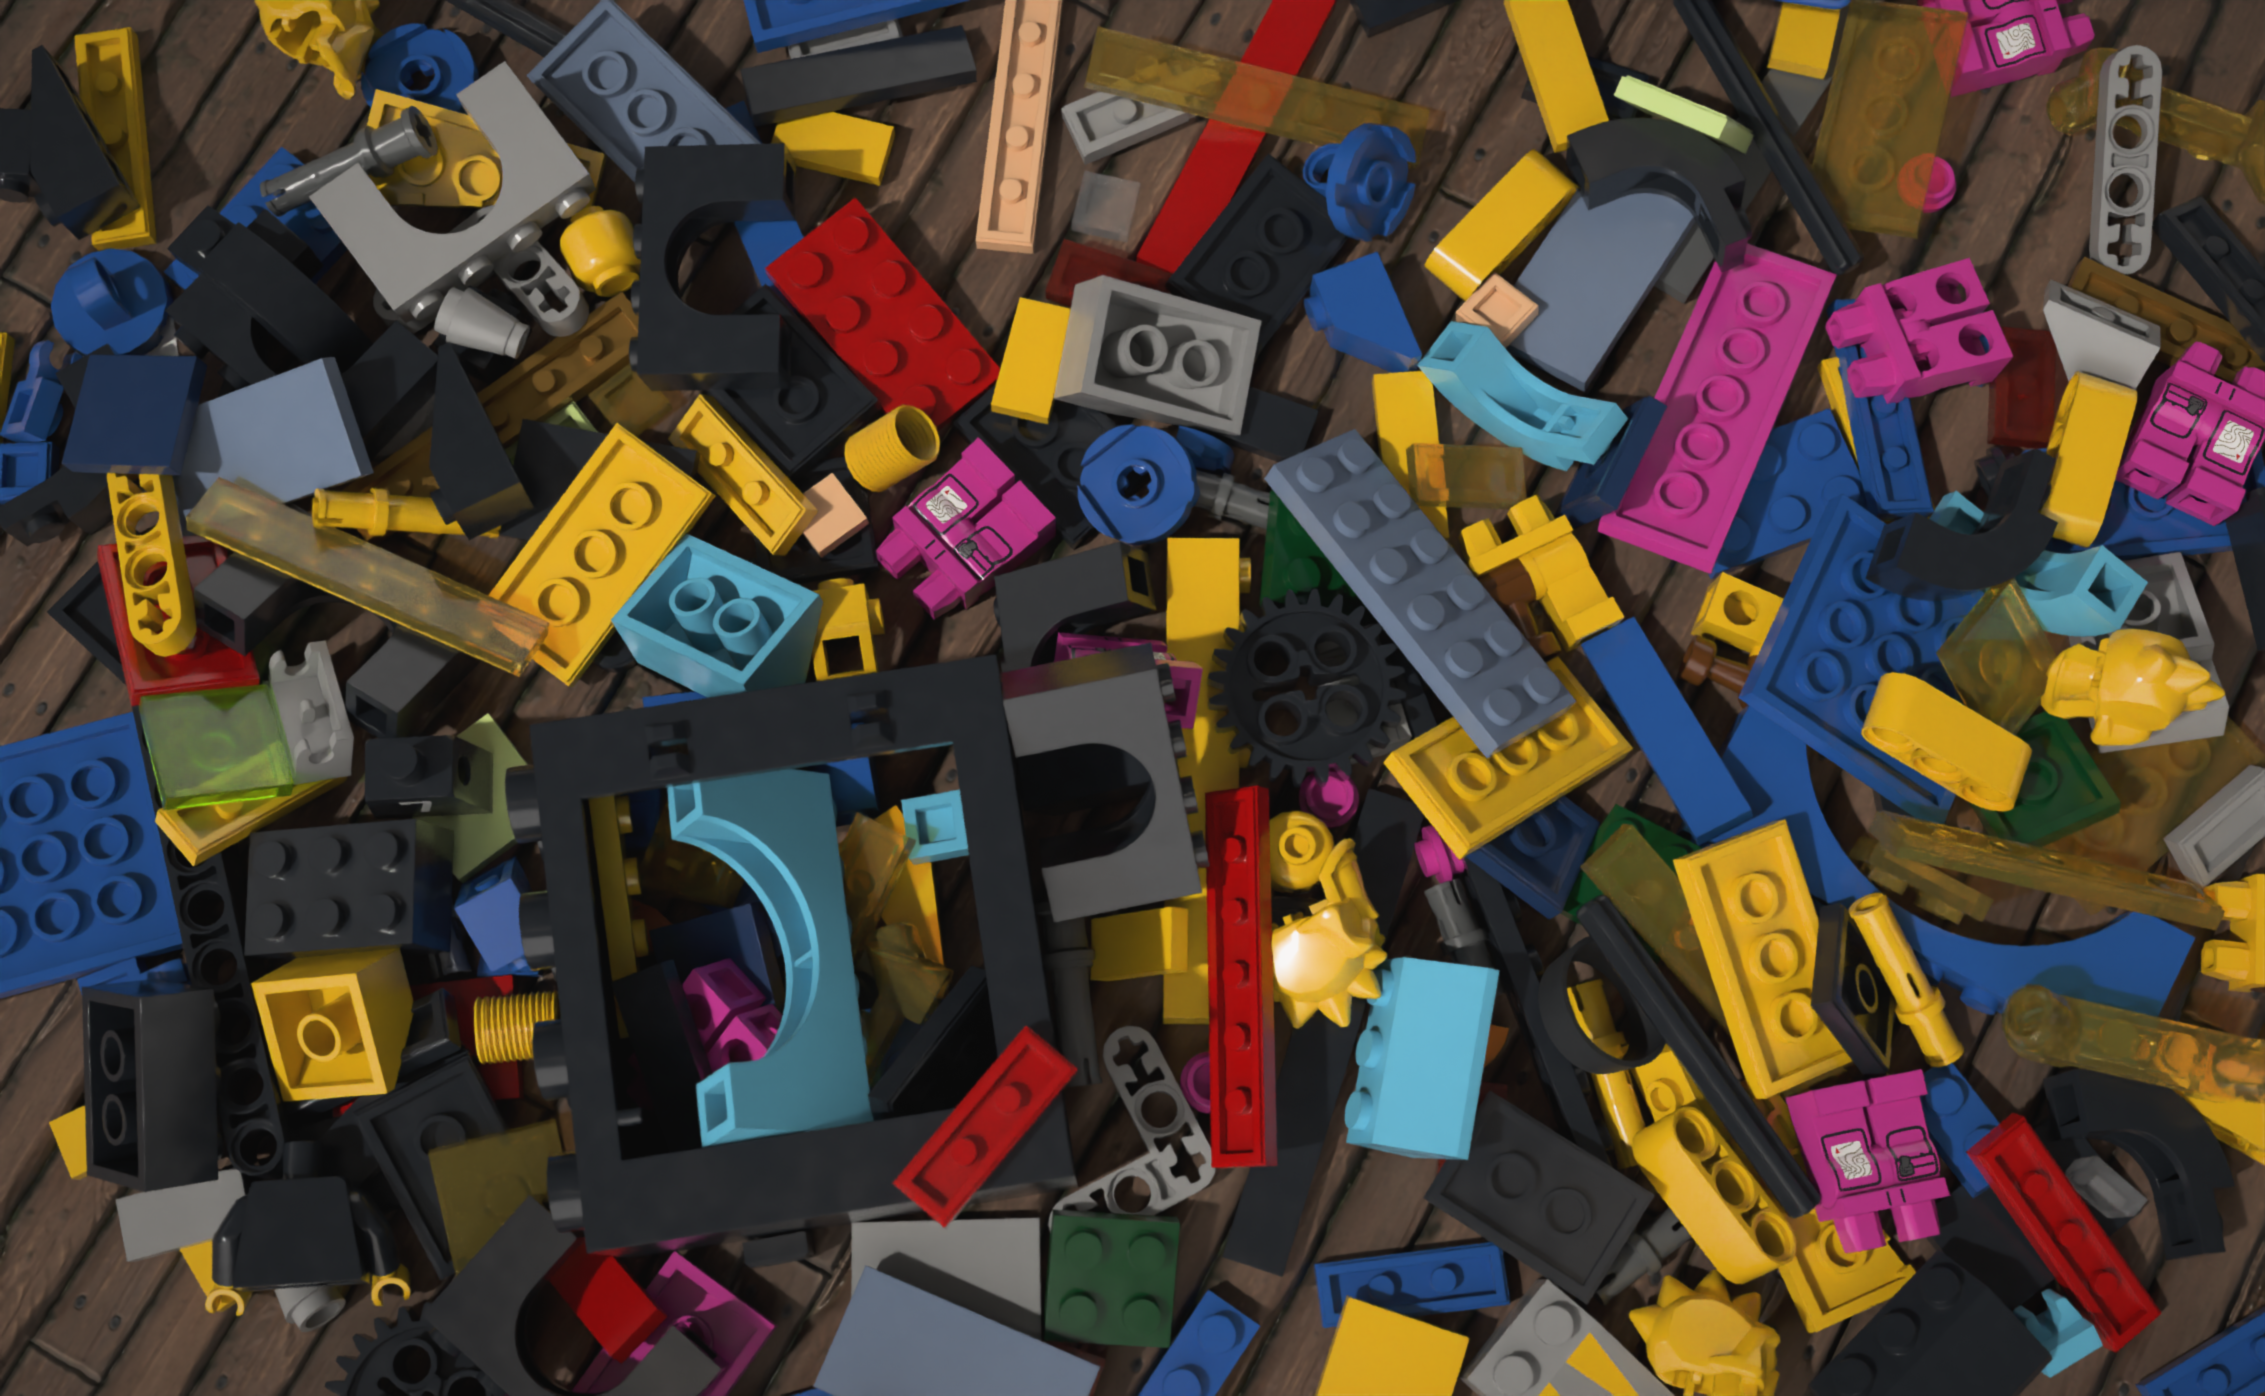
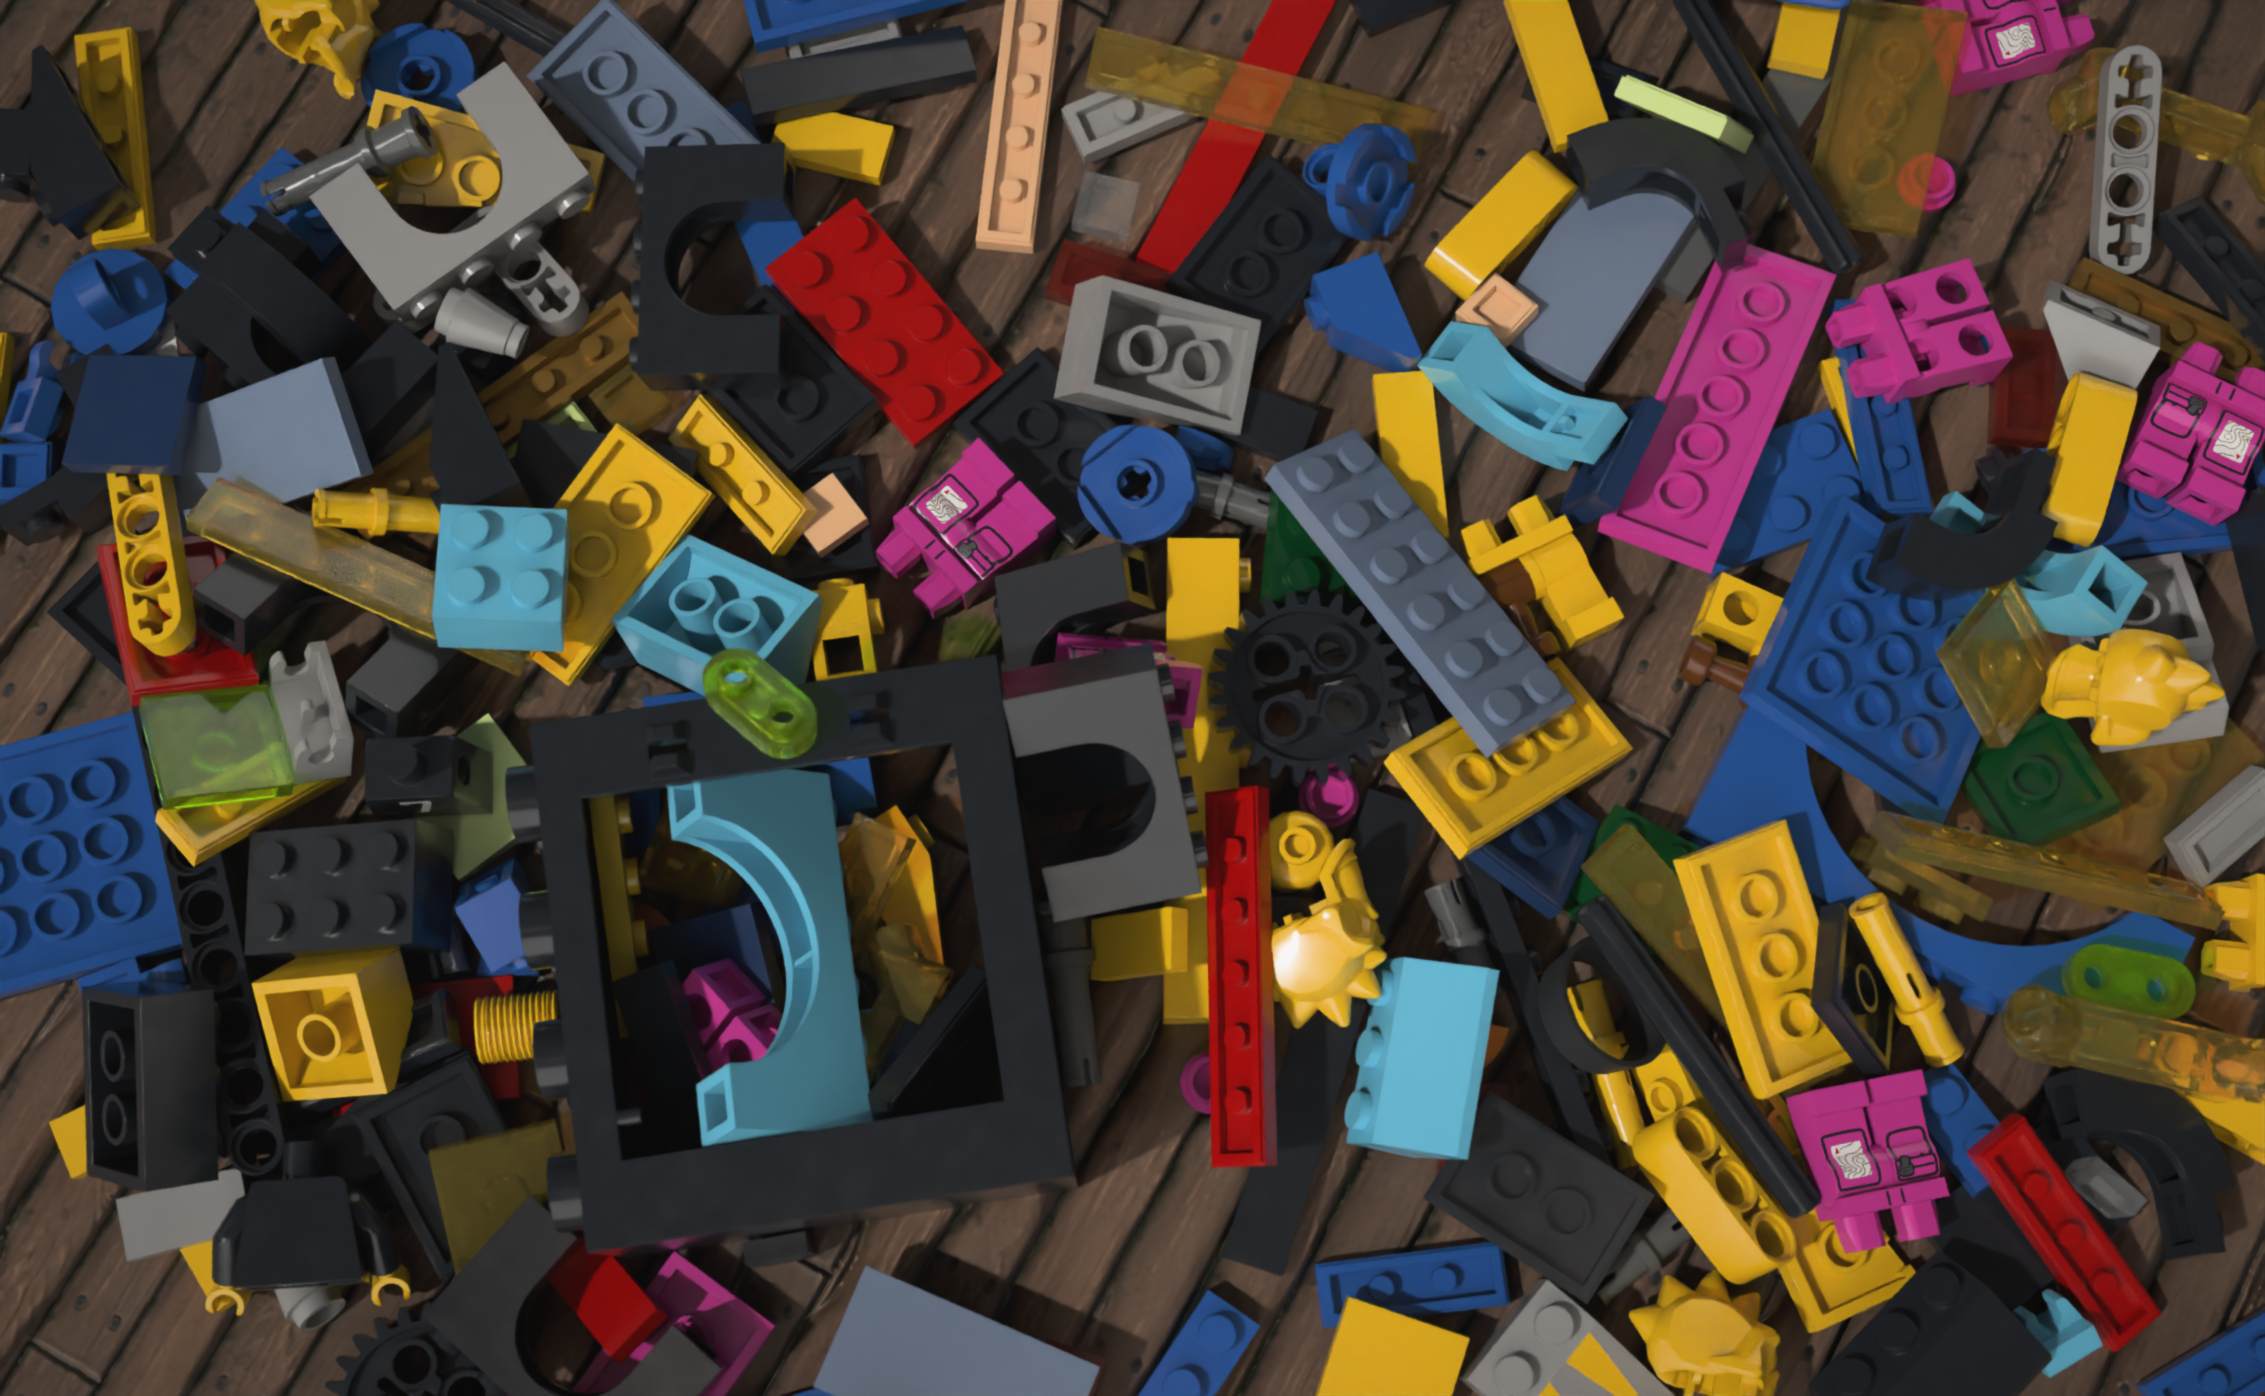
(501, 578): none -> medium azure brick
(601, 251): yellow head -> none
(756, 700): none -> clear neon green plate
(892, 448): yellow piece -> none
(936, 825): medium azure tile -> none
(972, 1262): light grey tile -> none
(985, 1127): red tile -> none
(1031, 361): yellow tile -> none
(1111, 1278): dark green plate -> none
(1156, 1165): light grey beam -> none
(1436, 856): dark pink plate -> none
(1465, 476): clear yellow tile -> none
(1667, 731): blue tile -> none
(1946, 742): yellow beam -> none
(2125, 980): none -> clear neon green plate

